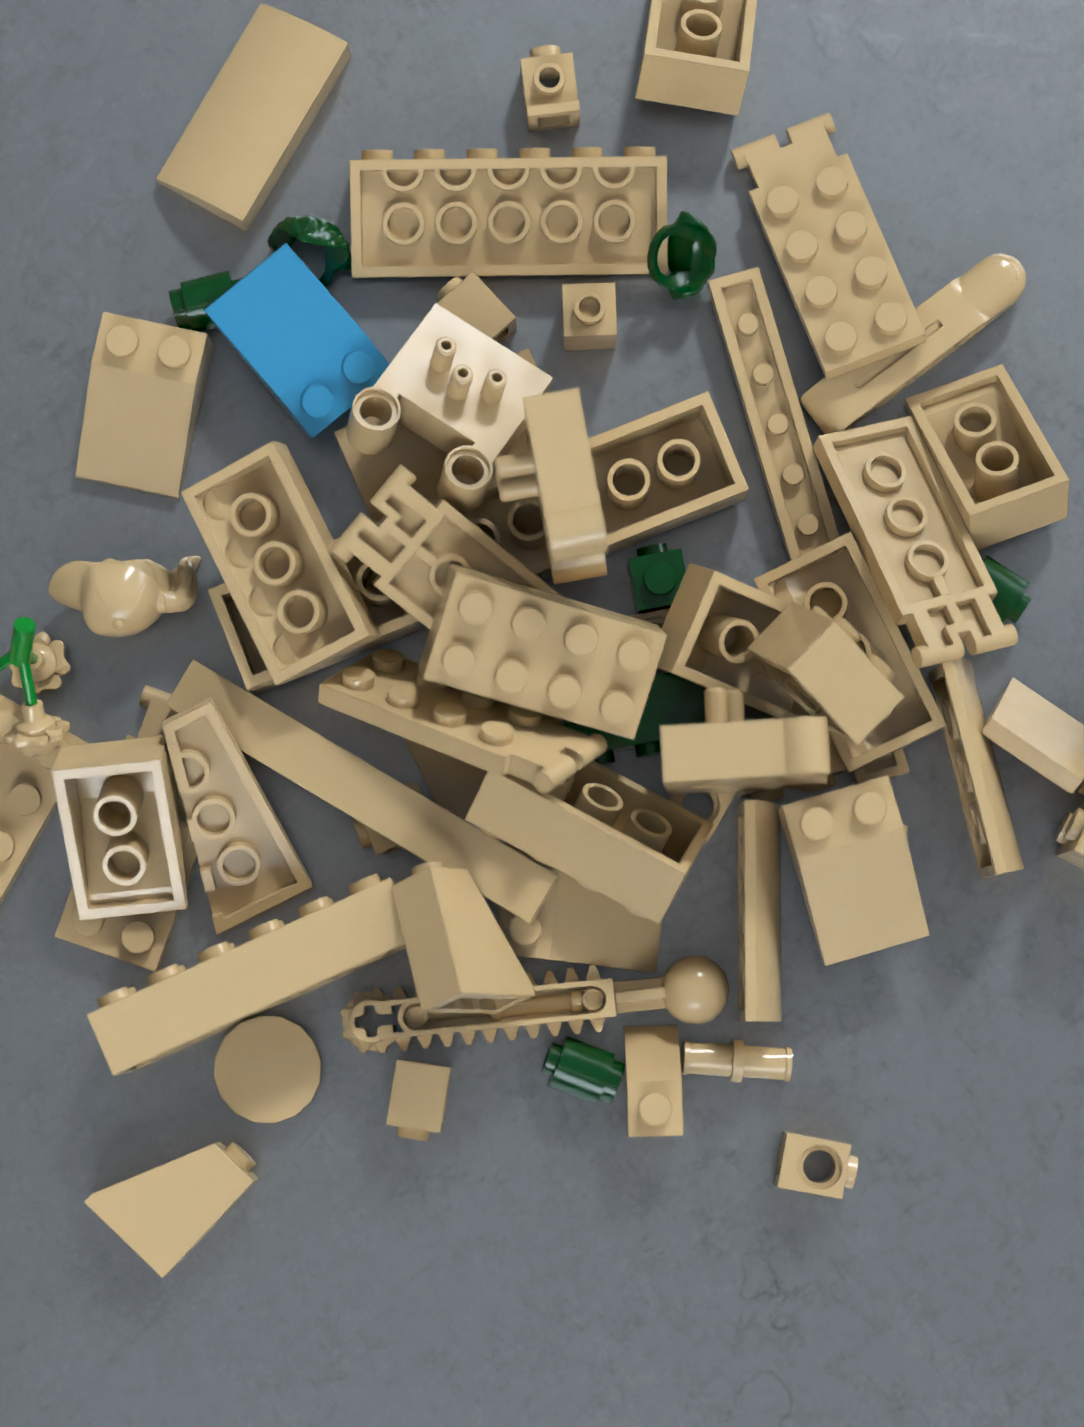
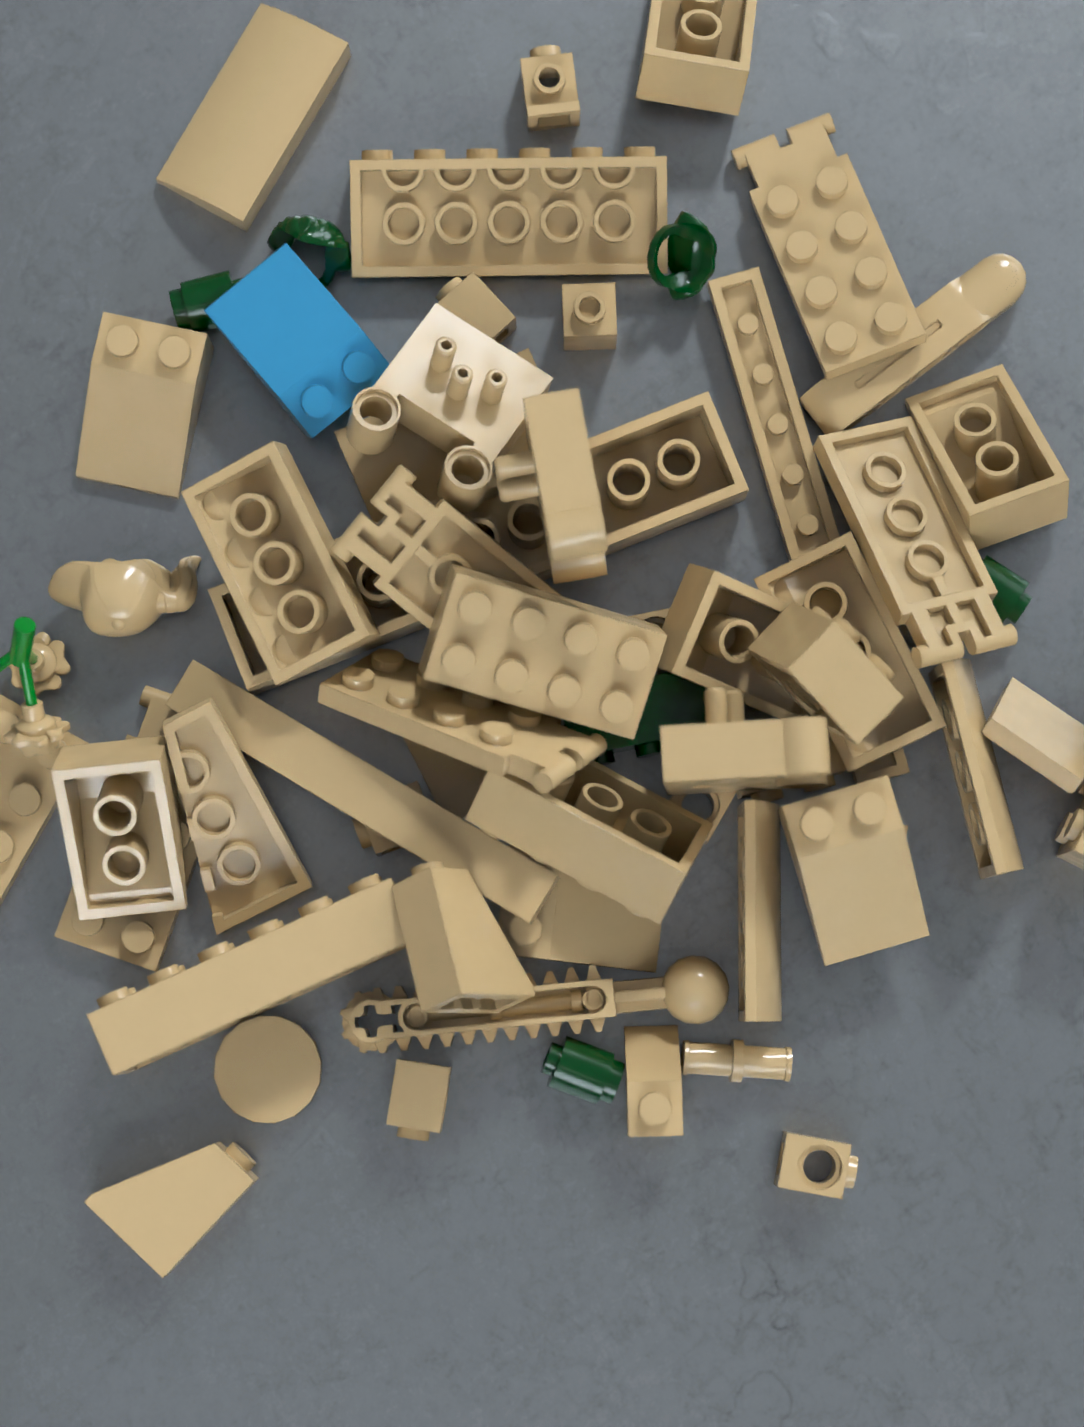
(655, 577): dark green brick -> none

